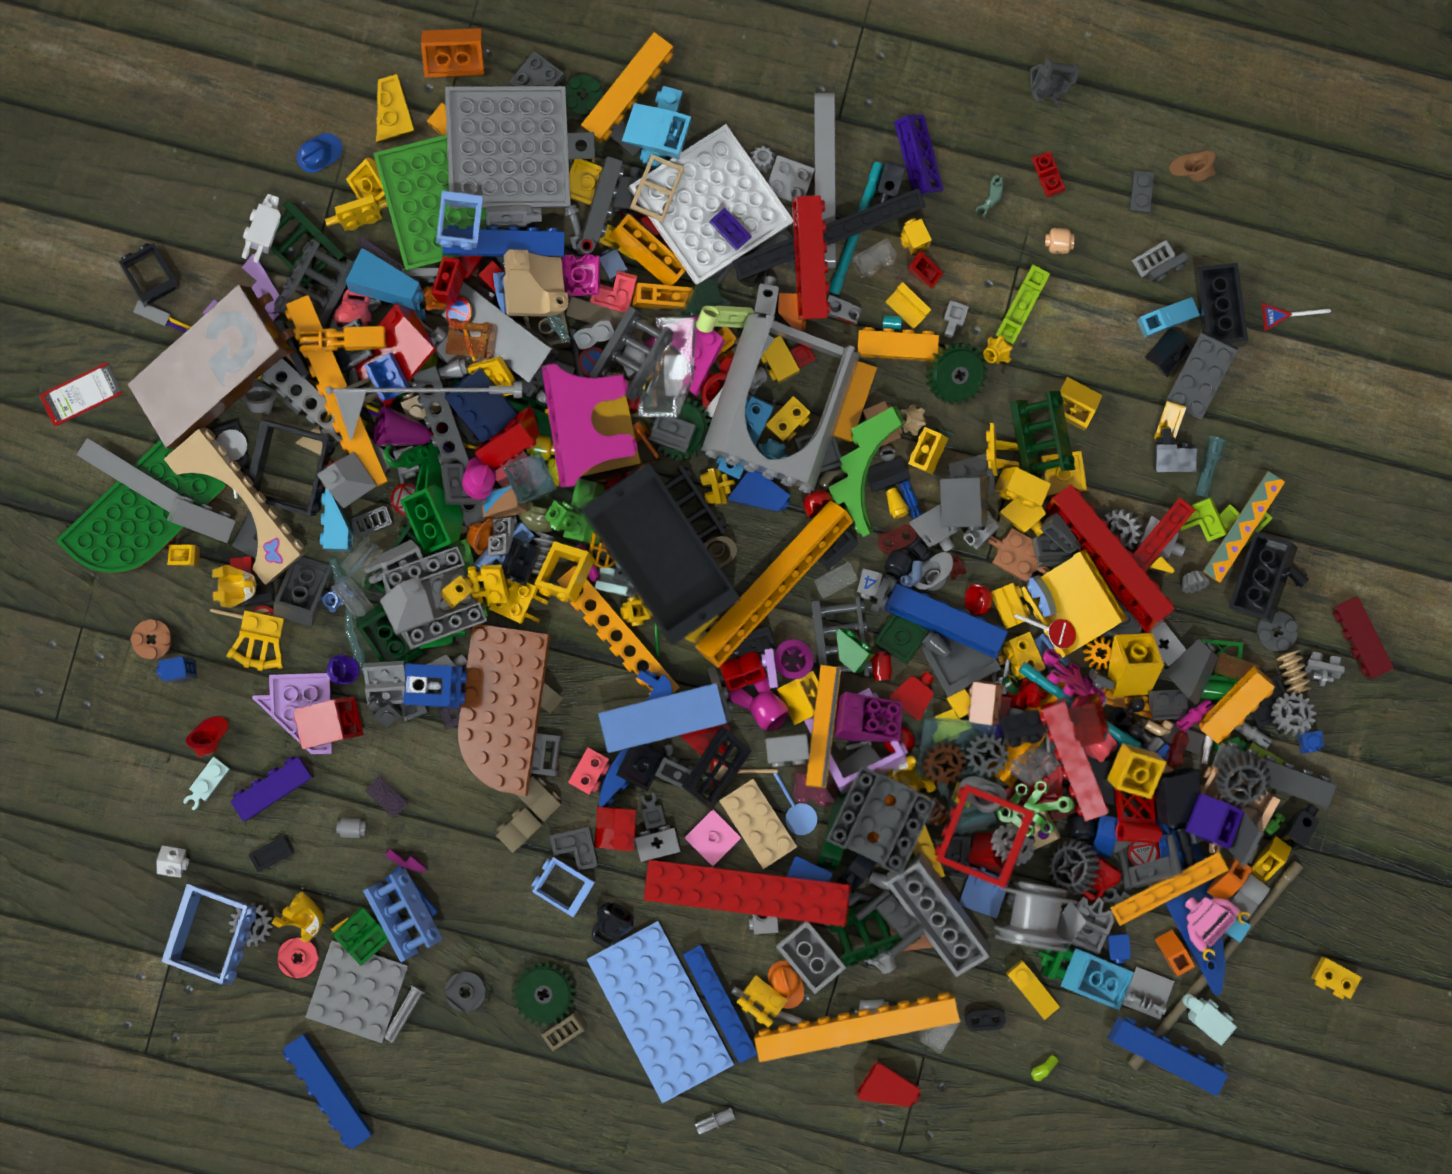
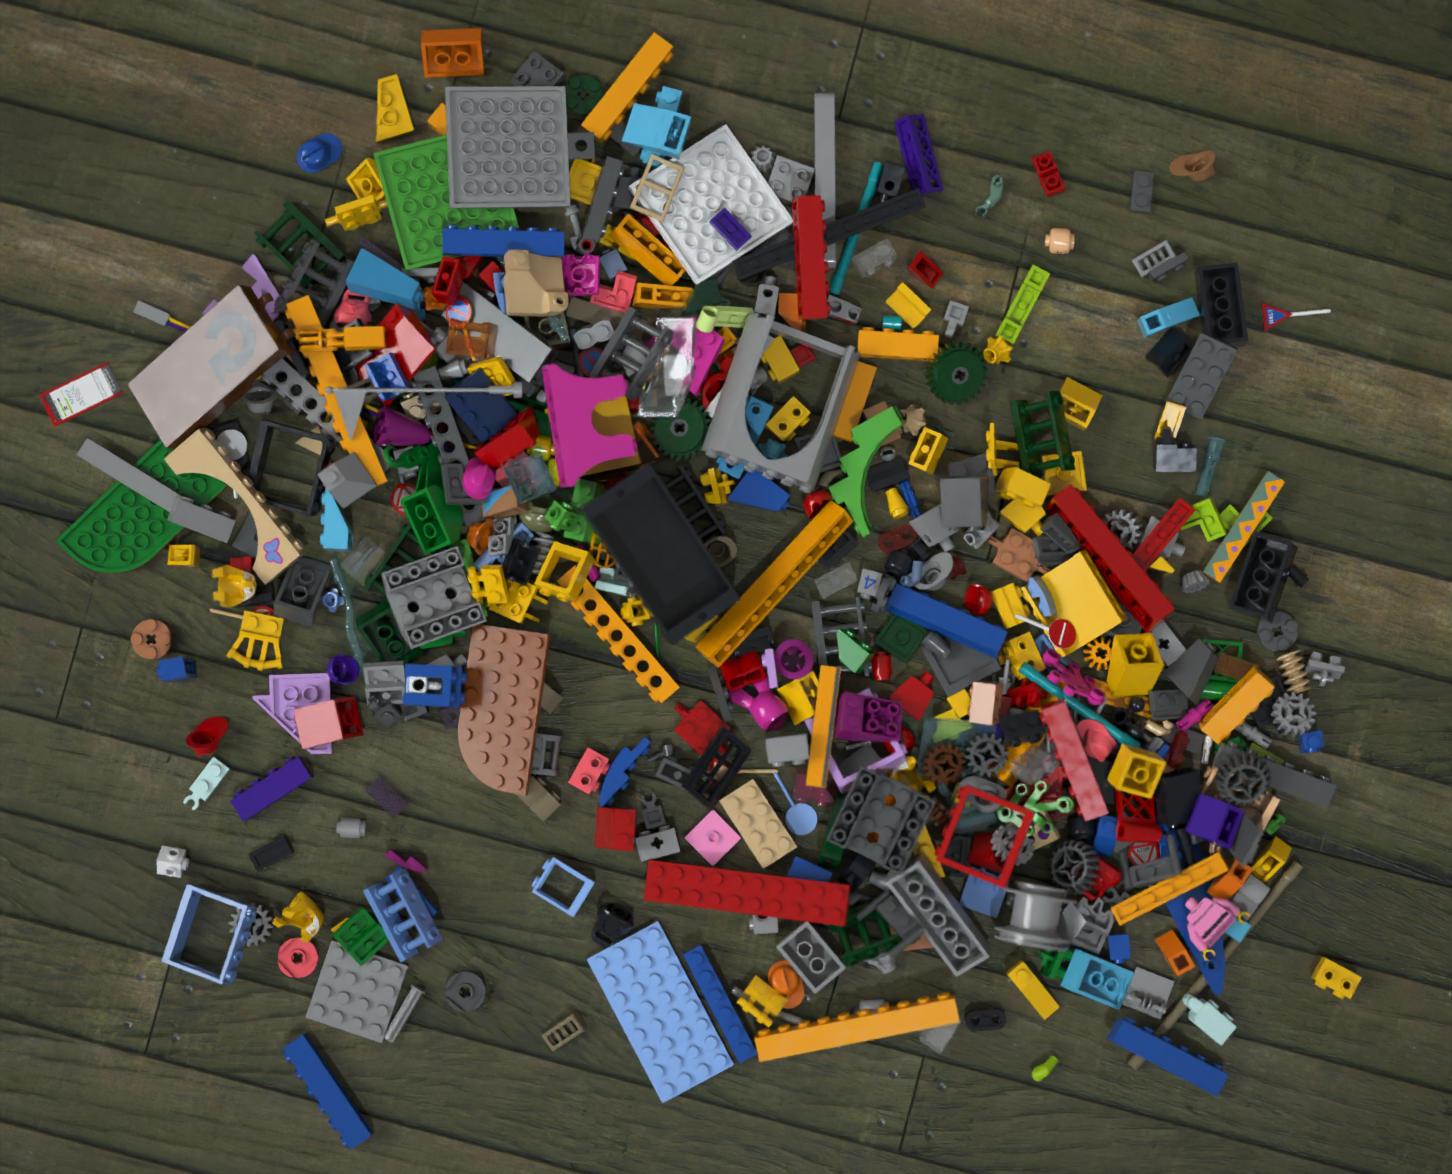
(157, 292): black window -> none
(263, 228): white hinge -> none
(351, 596): clear panel -> none
(387, 516): dark grey slope -> none
(394, 558): light grey hinge -> none
(407, 606): light grey slope -> none
(456, 591): yellow brick -> none
(462, 200): light blue window -> none
(512, 216): light grey hinge -> none
(518, 830): dark tan brick -> none
(550, 1007): dark green gear -> none
(578, 841): dark grey plate -> none
(640, 766): black plate -> none
(660, 687): blue brick -> none
(662, 718): medium blue tile -> none
(673, 433): dark grey plate -> none
(715, 1121): light grey axle -> none
(888, 1087): red slope -> none
(915, 236): yellow brick -> none
(1011, 685): dark green tile -> none
(1052, 80): dark grey piece -> none
(1089, 719): clear red brick -> none
(1100, 680): dark grey plate -> none
(1300, 827): black torso -> none
(1362, 638): dark red brick -> none

